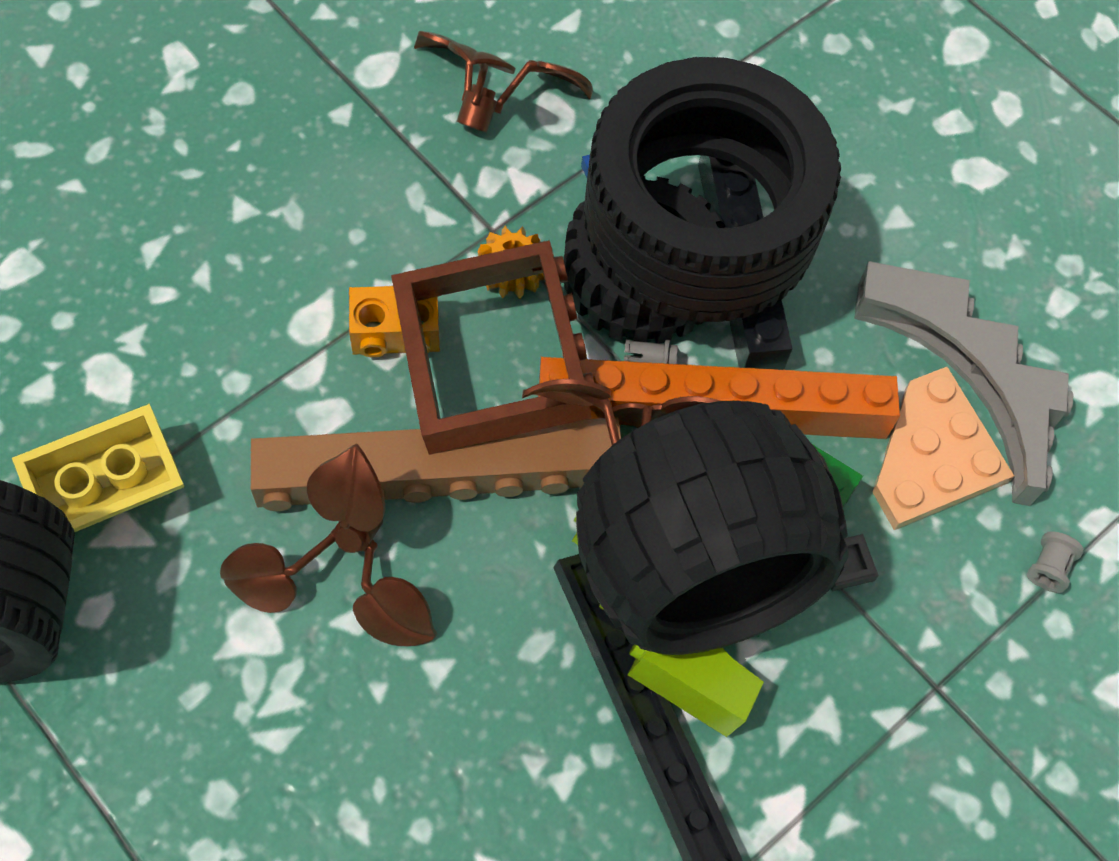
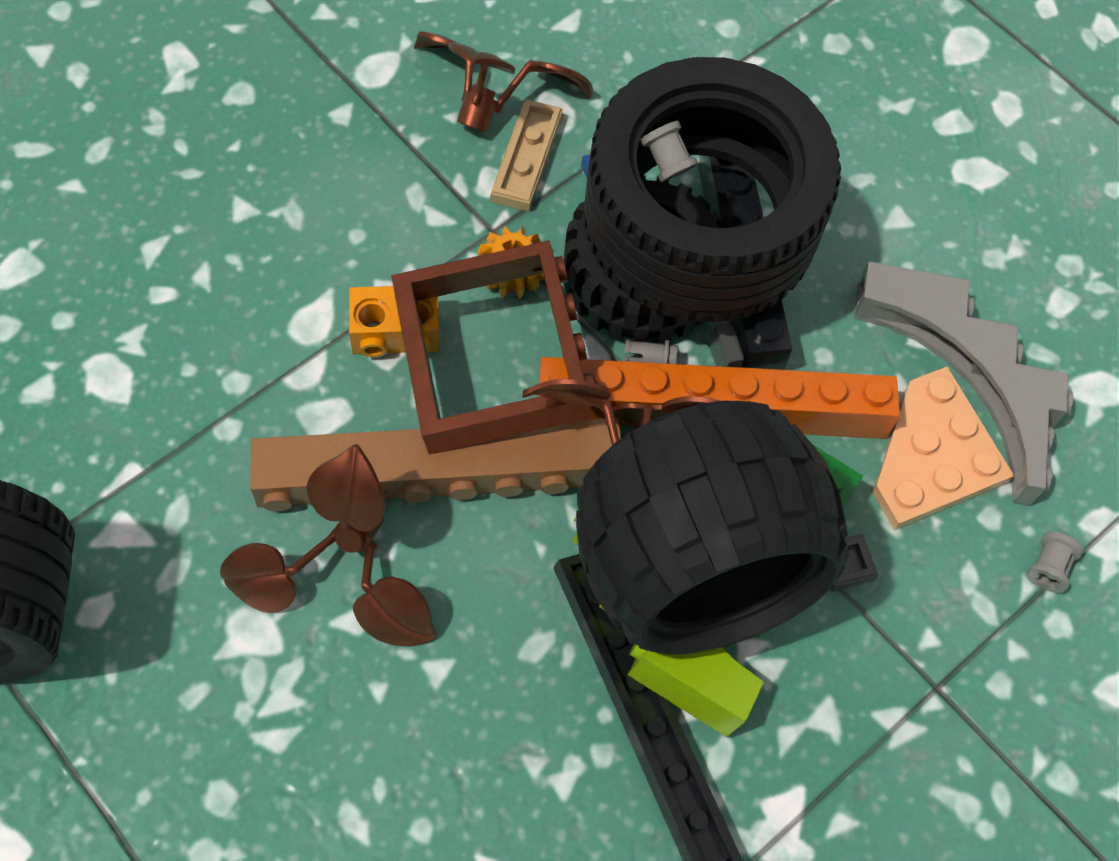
(102, 468): light yellow slope -> none
(526, 155): none -> tan tile
(669, 151): none -> light grey bush
(725, 346): none -> dark grey tile

